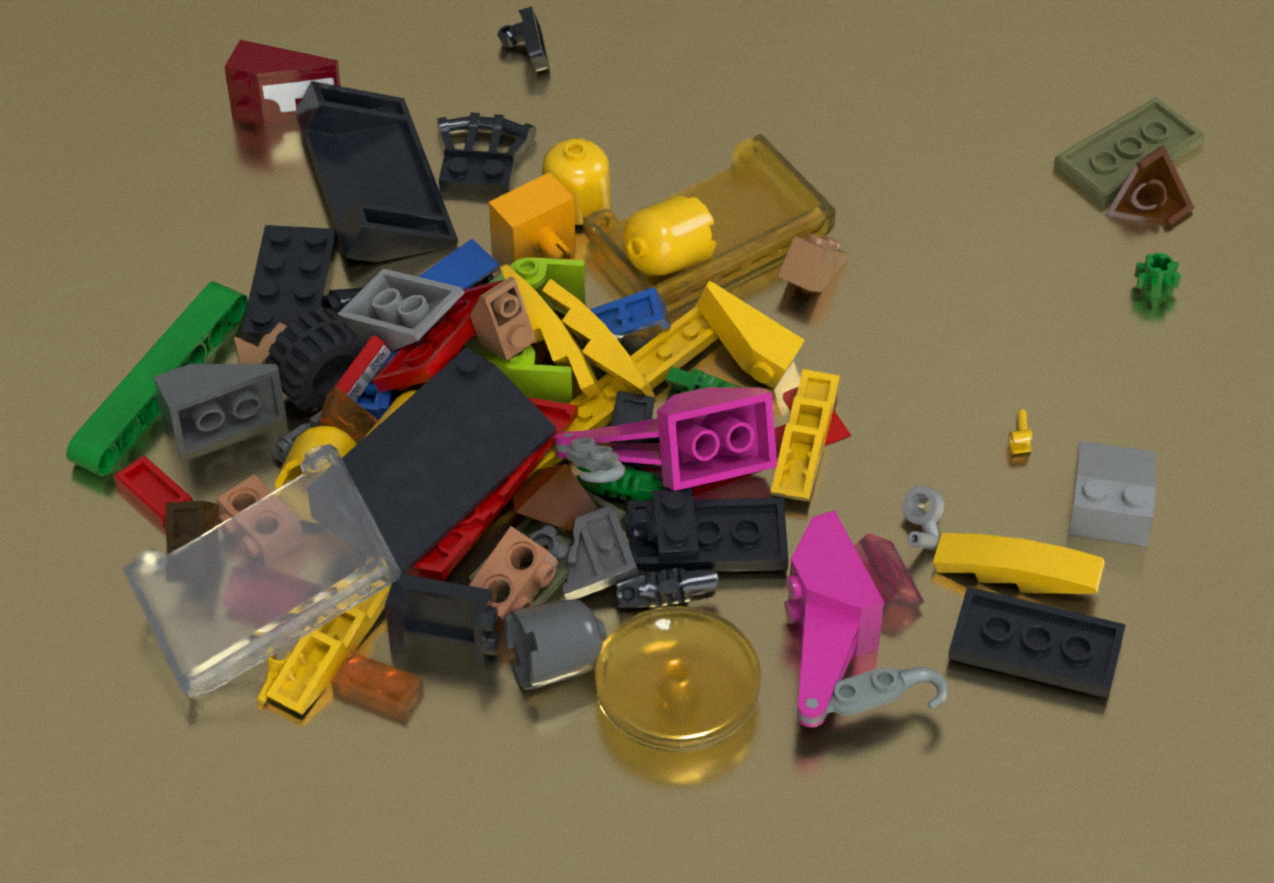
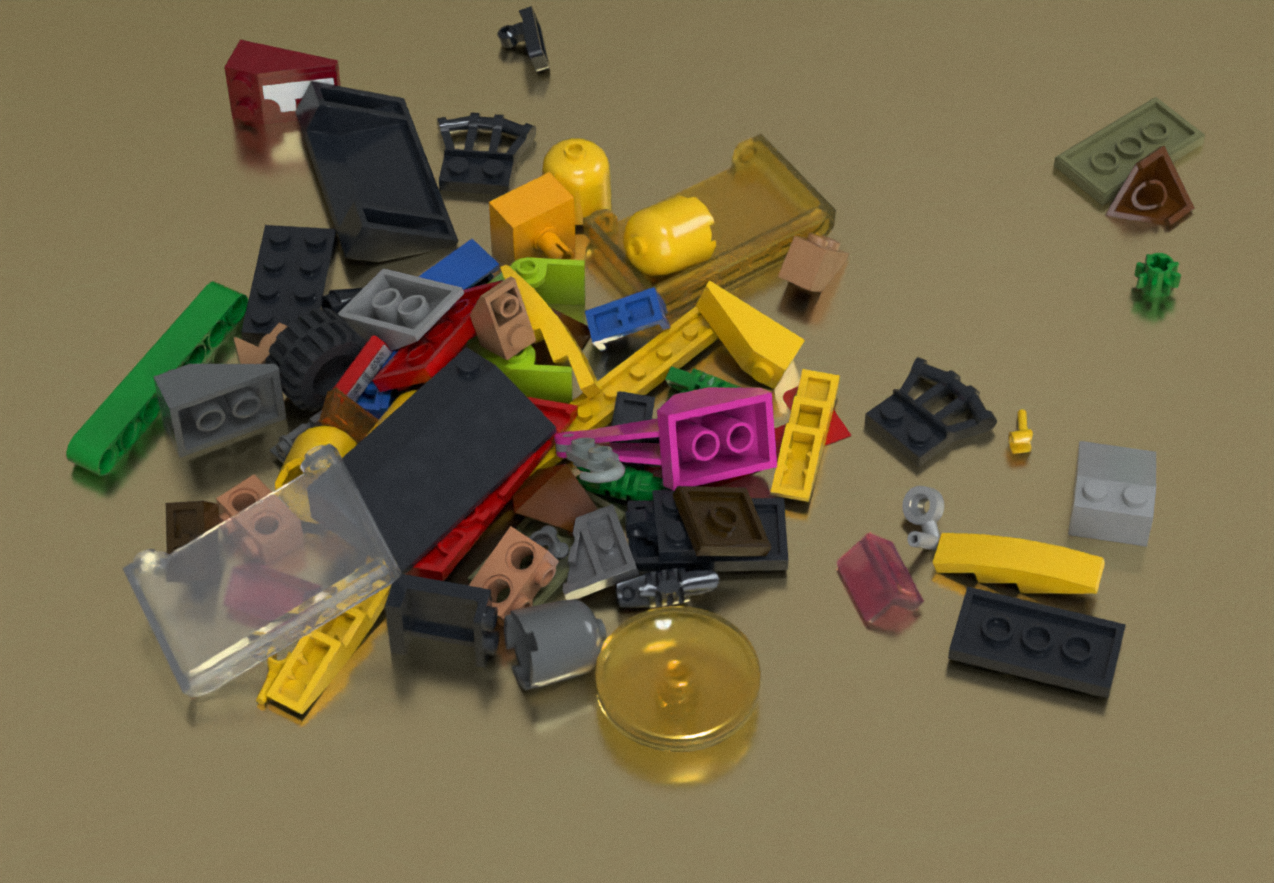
(150, 488): red tile -> none
(377, 684): clear orange plate -> none
(602, 347): yellow slope -> none
(721, 521): none -> dark brown plate
(839, 618): dark pink slope -> none
(915, 430): none -> black plate

